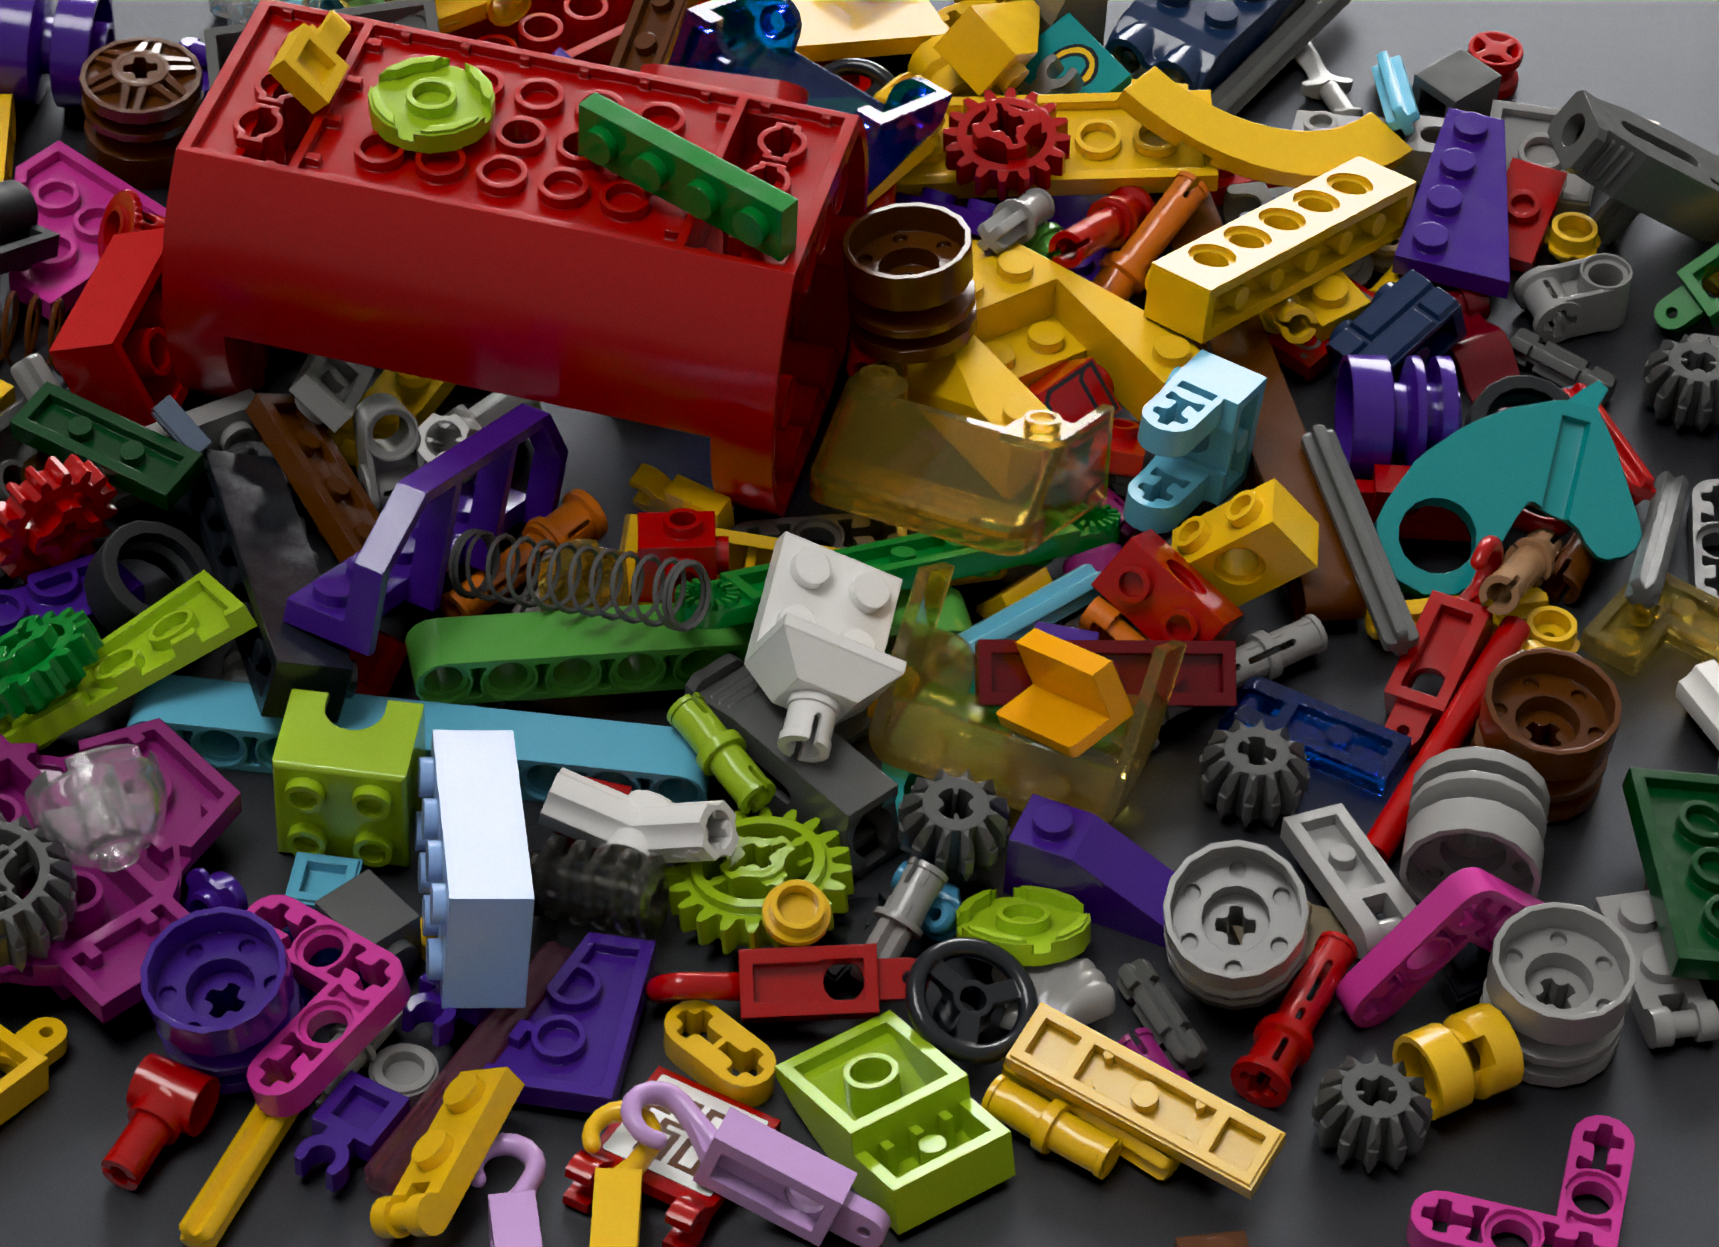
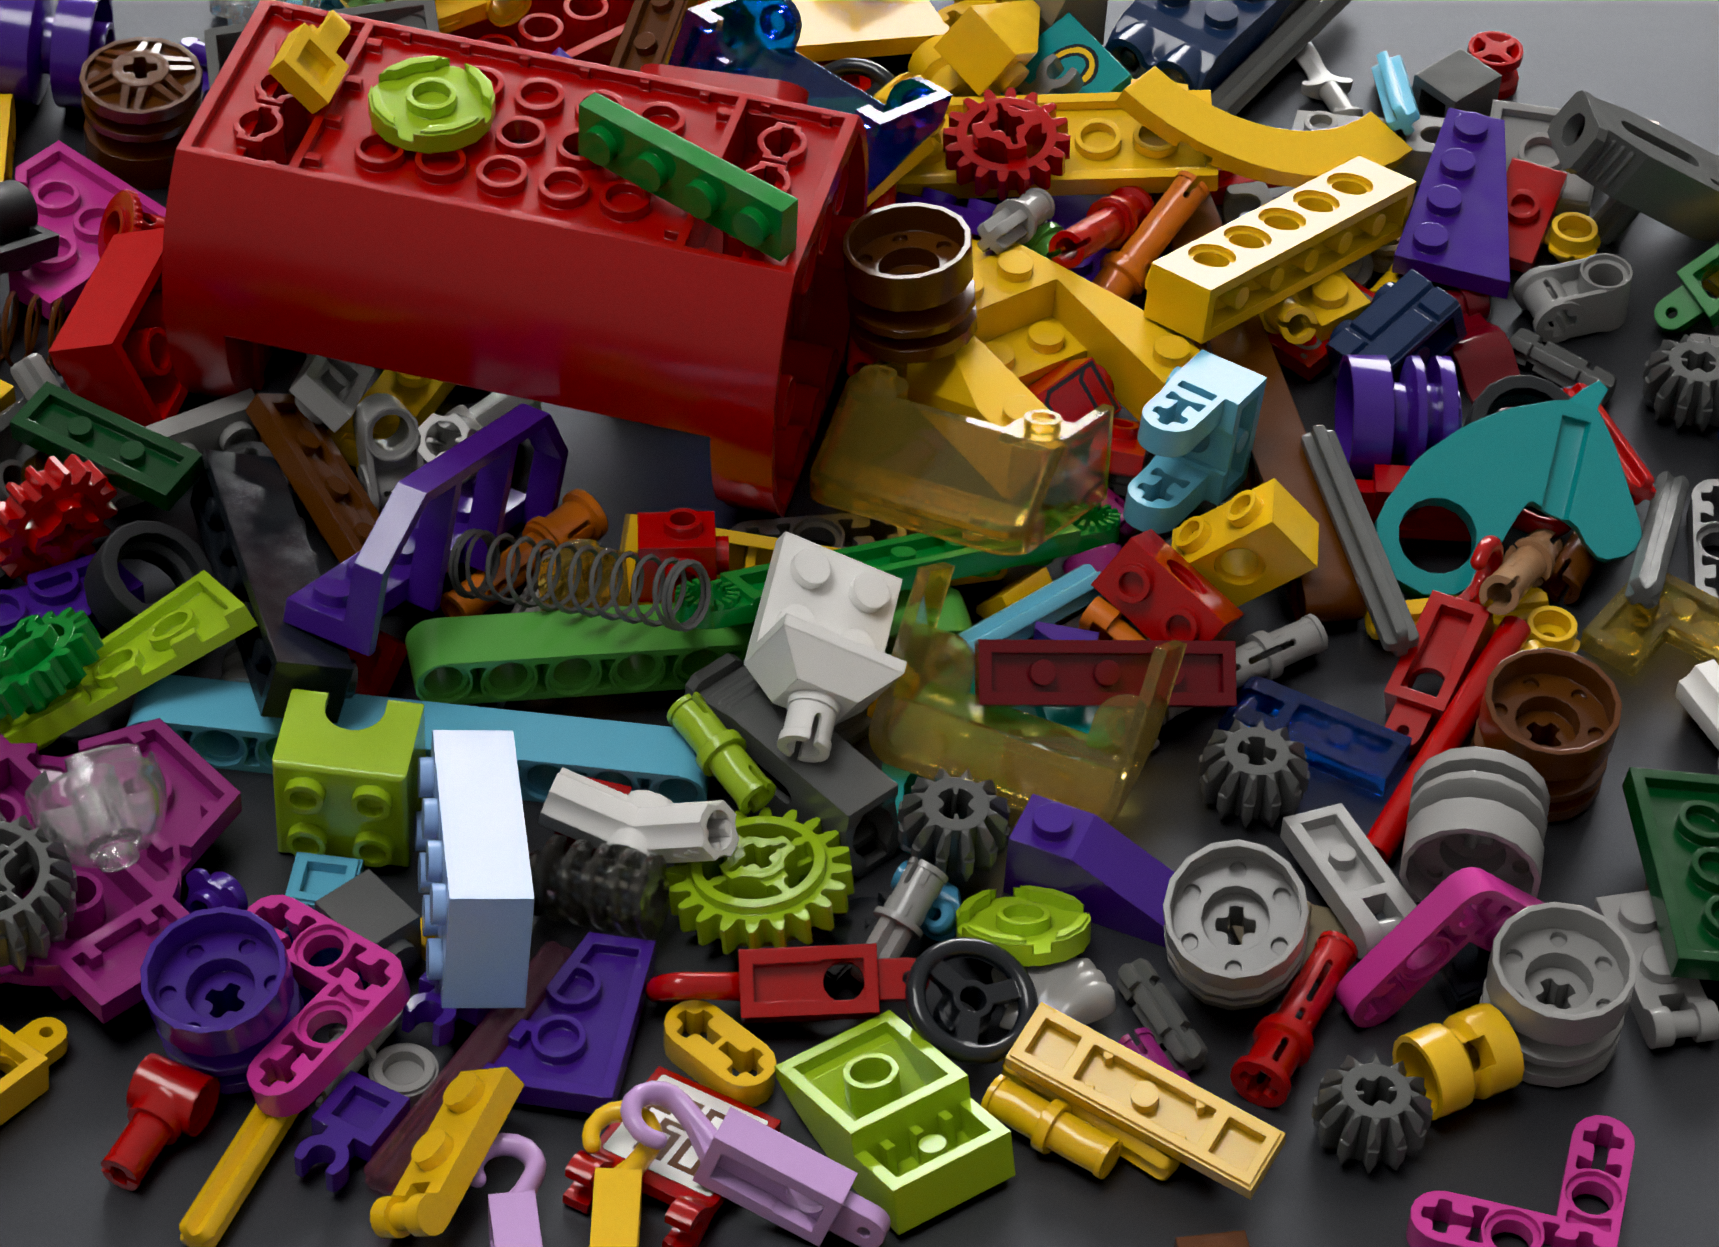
(179, 424): sand blue tile -> none
(661, 494): yellow plate -> none
(796, 913): yellow plate -> none
(1072, 695): light orange panel -> none

